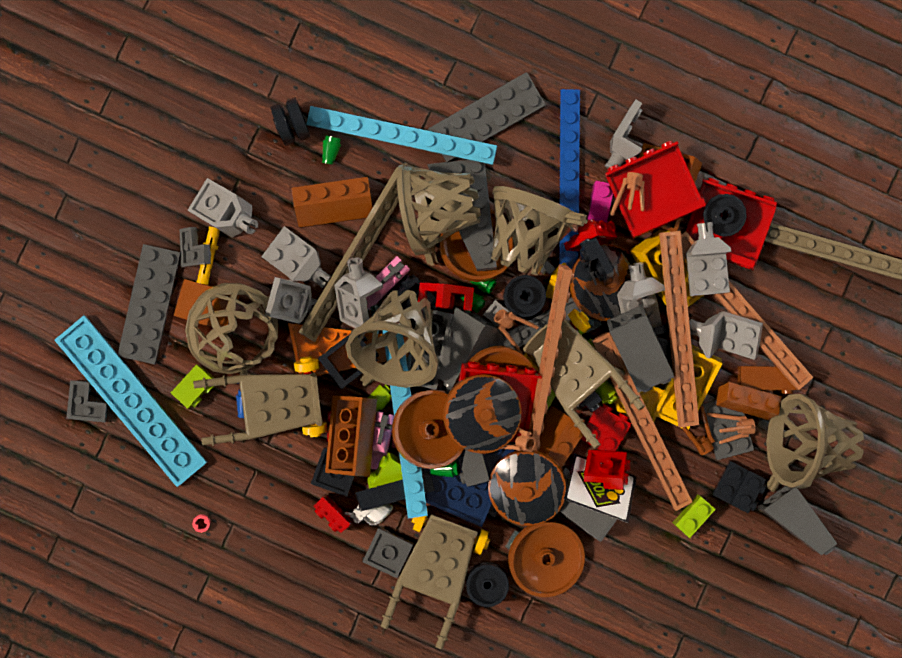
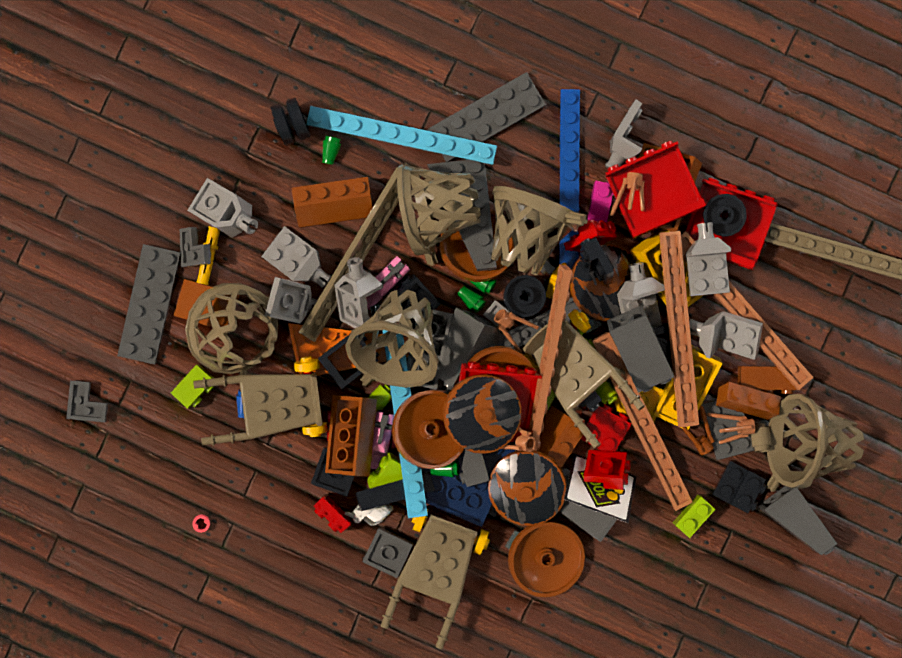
(130, 401): medium azure plate -> none
(446, 294): red panel -> none
(487, 572): black wheel -> none
(761, 439): none -> dark tan brick

